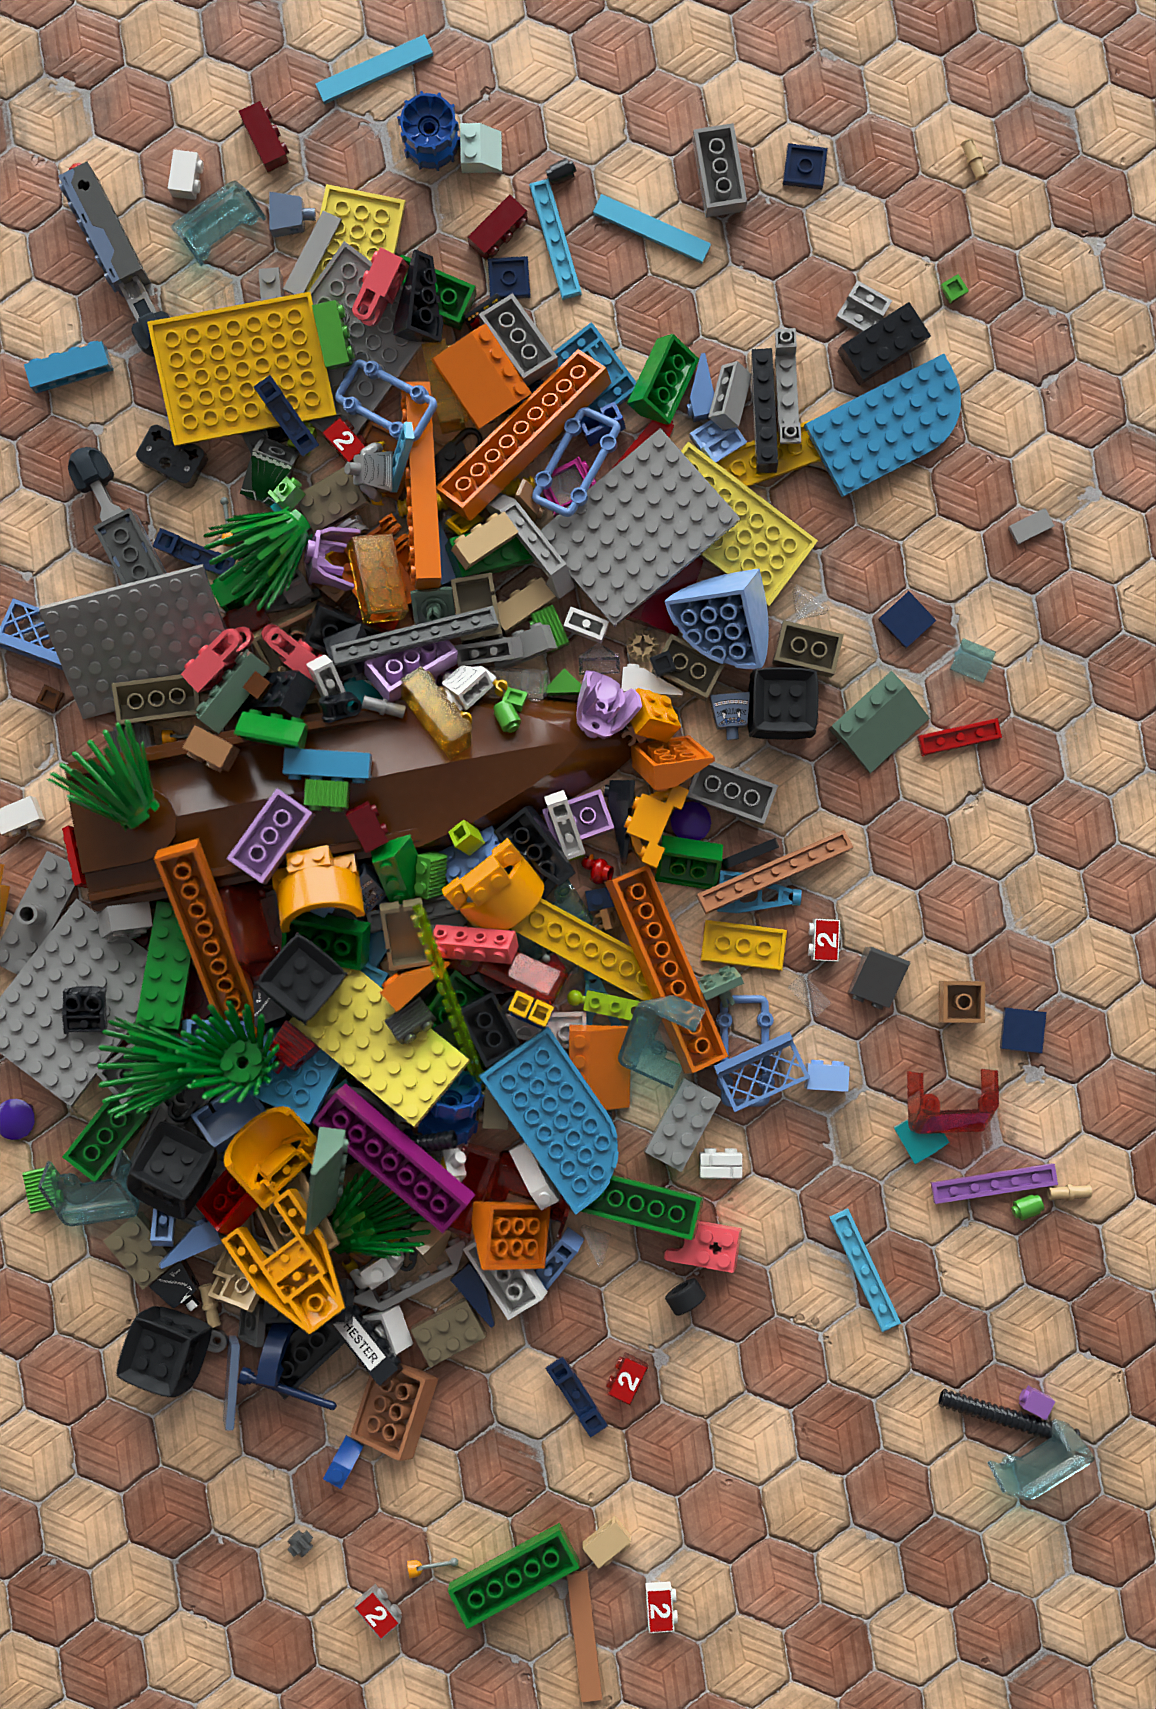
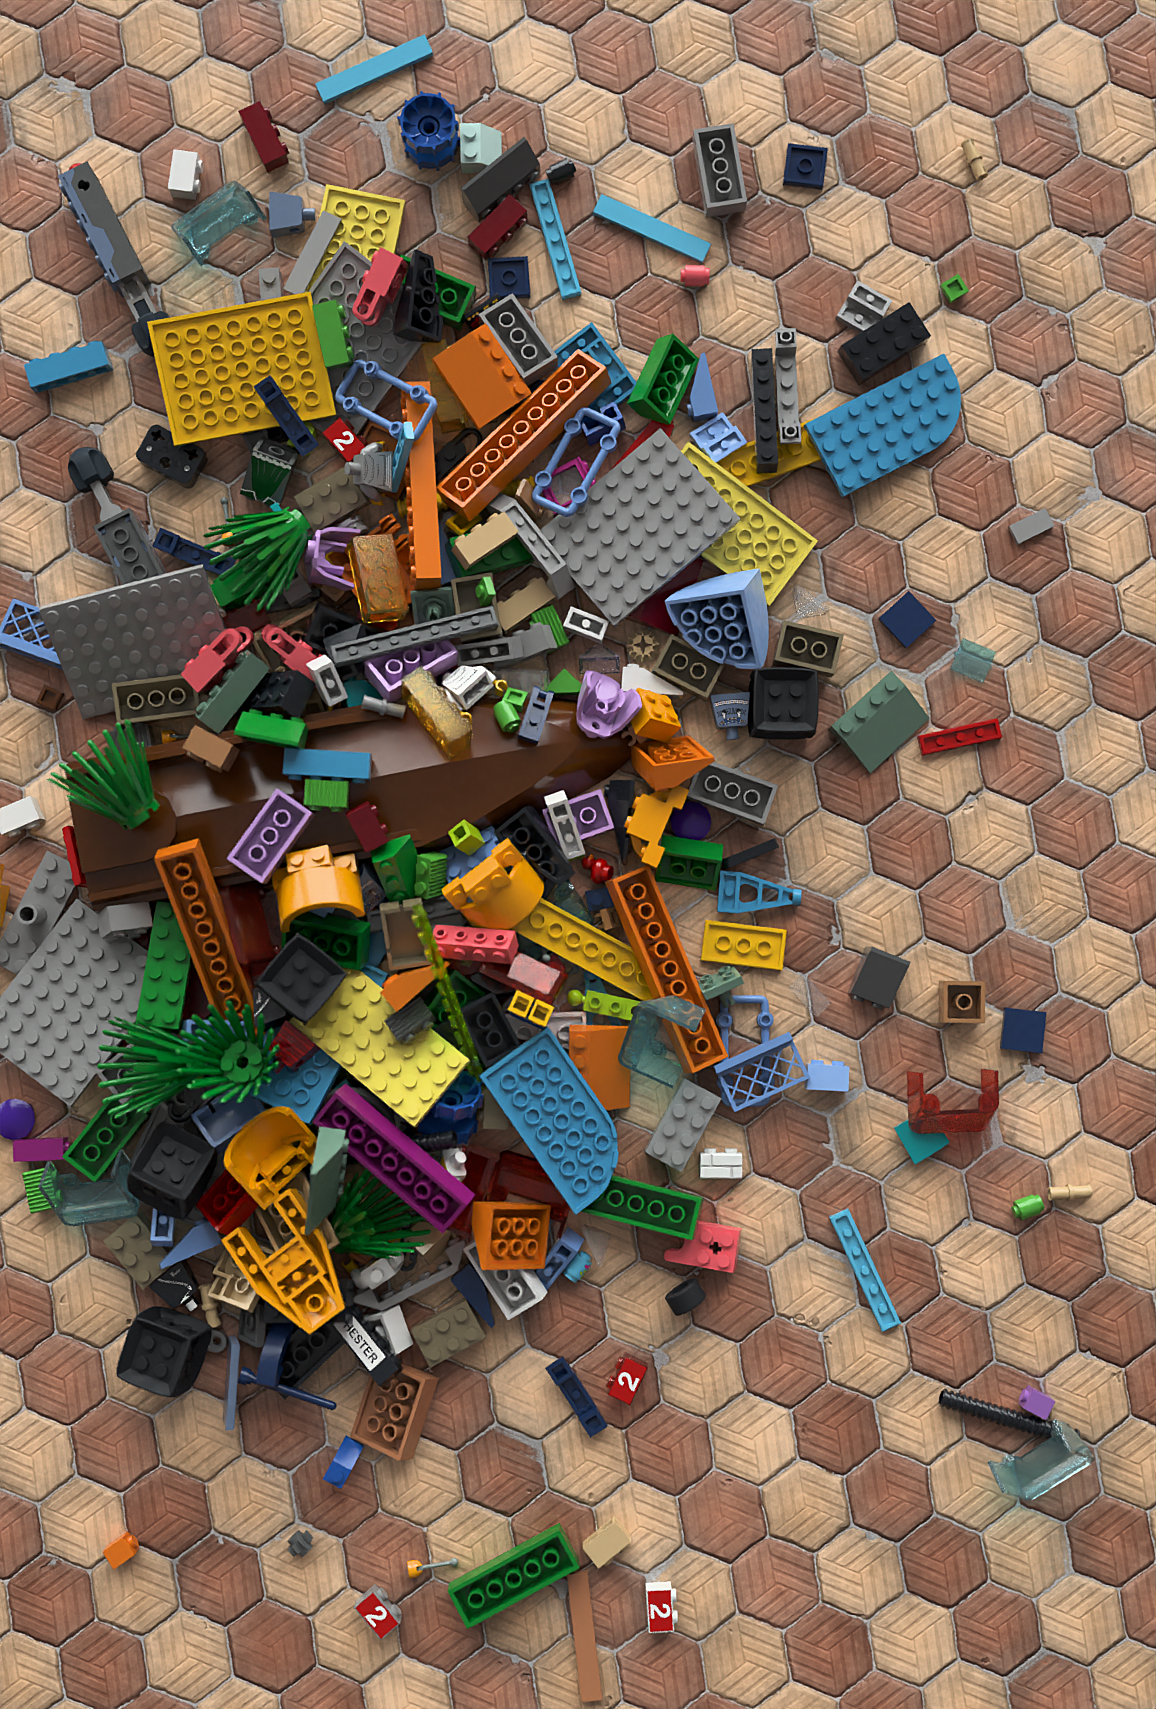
(40, 1149): none -> magenta brick
(84, 1009): black slope -> none
(121, 1549): none -> orange brick
(257, 685): reddish brown tile -> none
(288, 493): bright green brick -> none
(335, 707): black piece -> none
(485, 591): none -> bright green plate
(499, 179): none -> dark grey slope
(534, 1177): white slope -> none
(535, 715): none -> plate
(578, 1266): none -> medium azure brick
(662, 663): black tile -> none
(695, 275): none -> coral brick
(730, 395): light grey brick -> none
(774, 871): nougat plate -> none
(824, 940): red brick -> none
(994, 1183): medium lavender plate -> none

